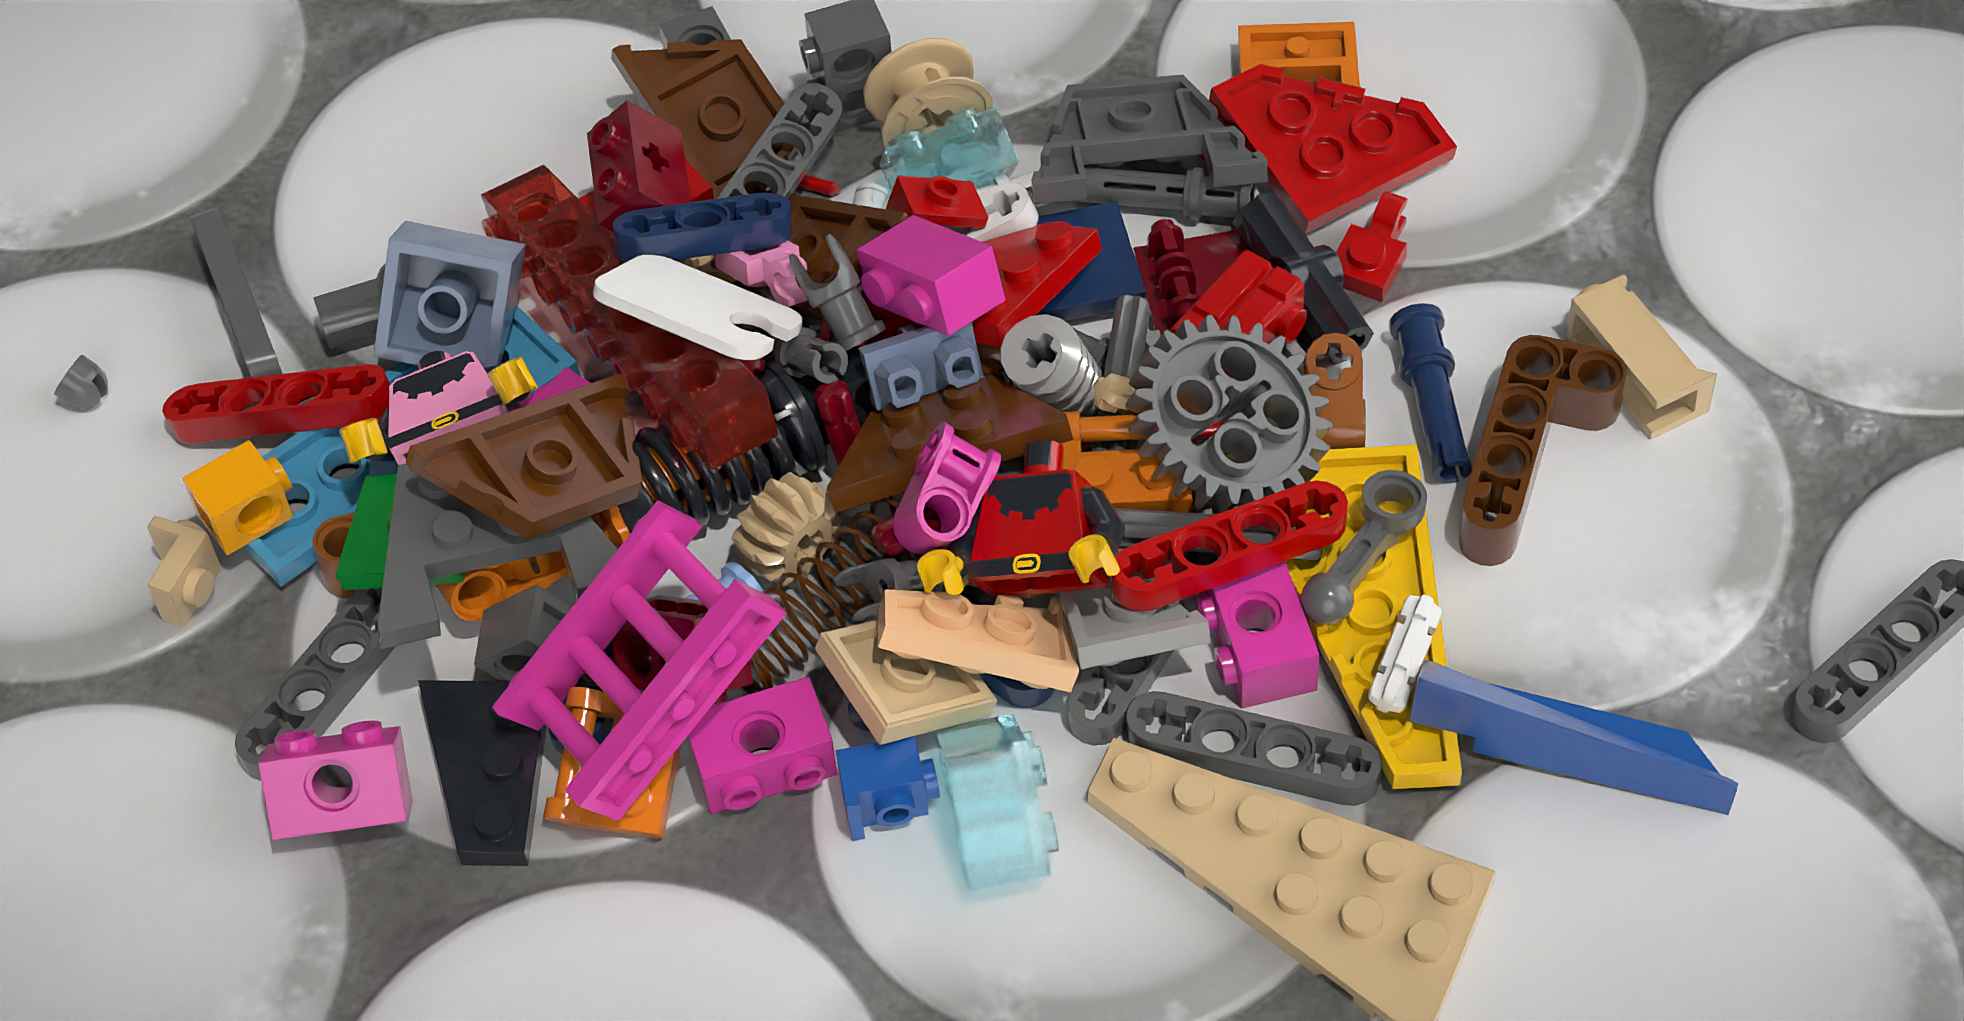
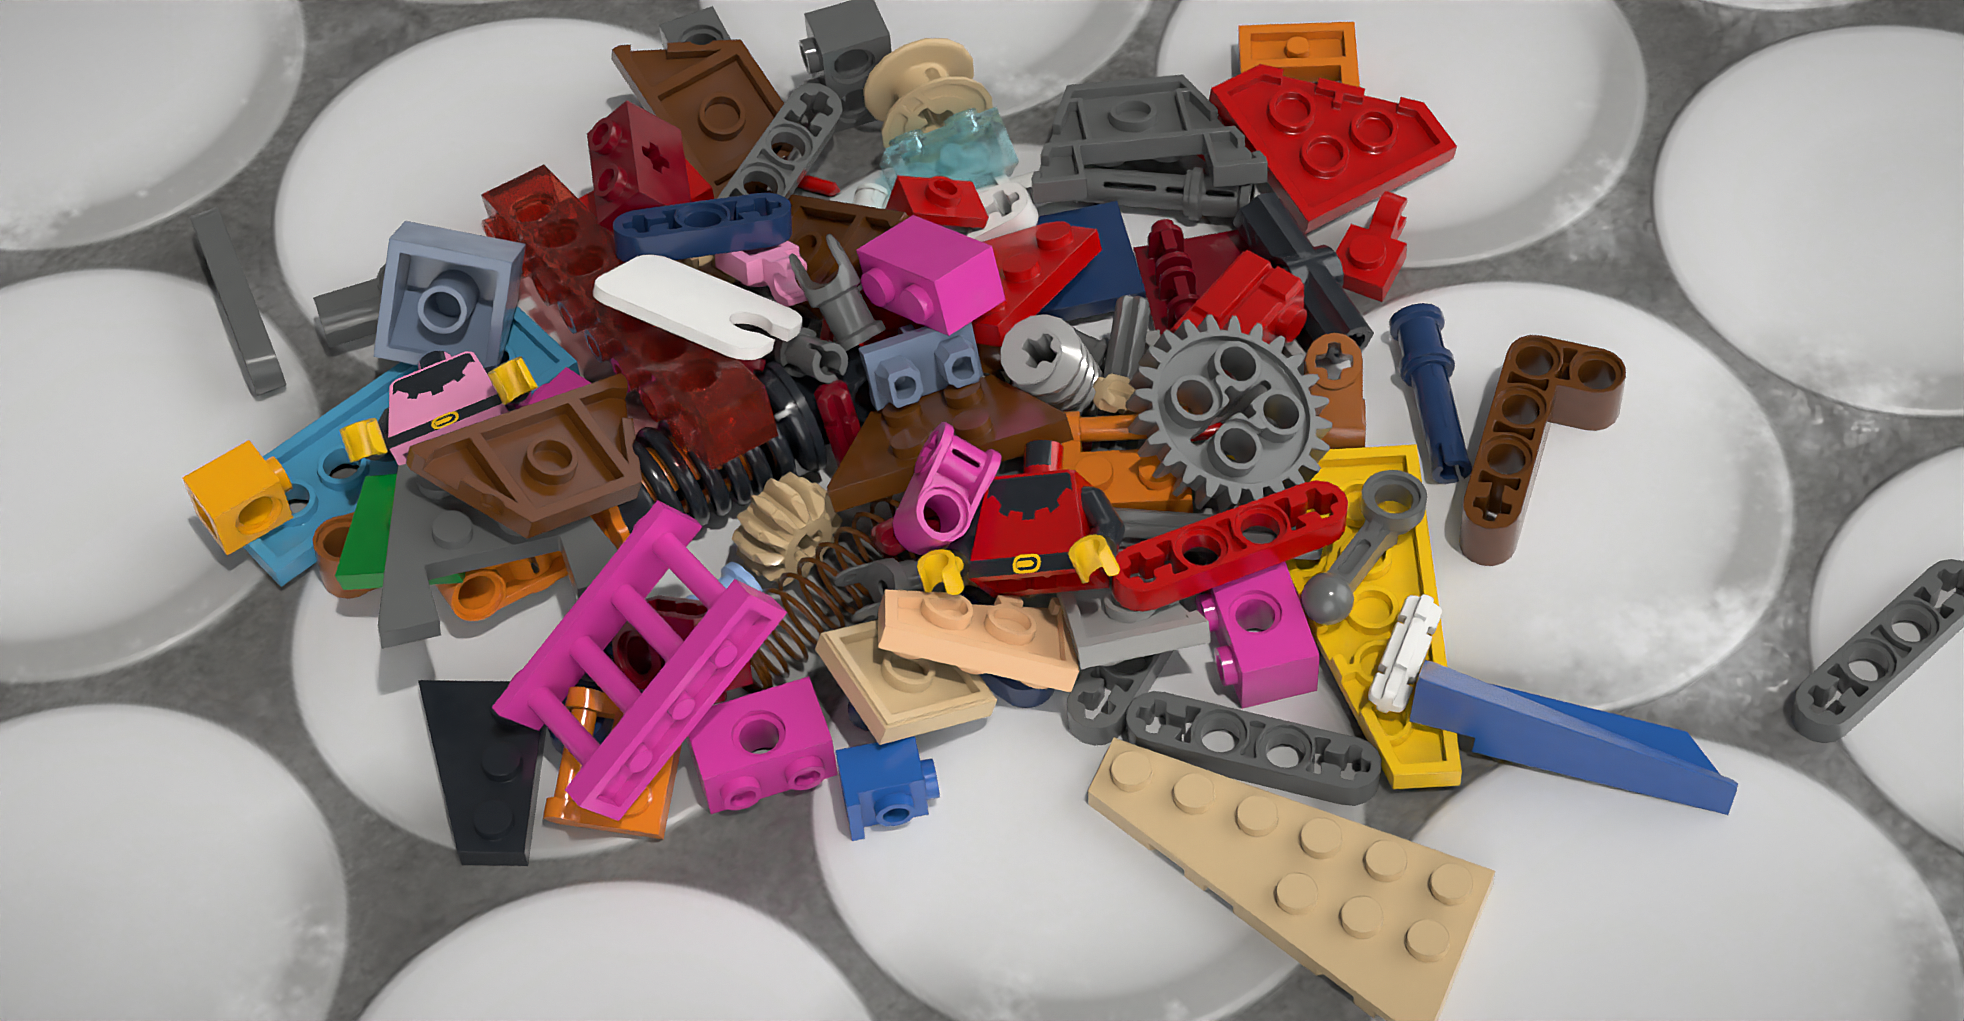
(83, 384): dark grey hinge -> none
(187, 569): tan bracket -> none
(216, 408): red beam -> none
(305, 805): brick -> none
(317, 671): dark grey beam -> none
(516, 630): dark grey brick -> none
(991, 786): clear light blue brick -> none
(1660, 379): tan window -> none

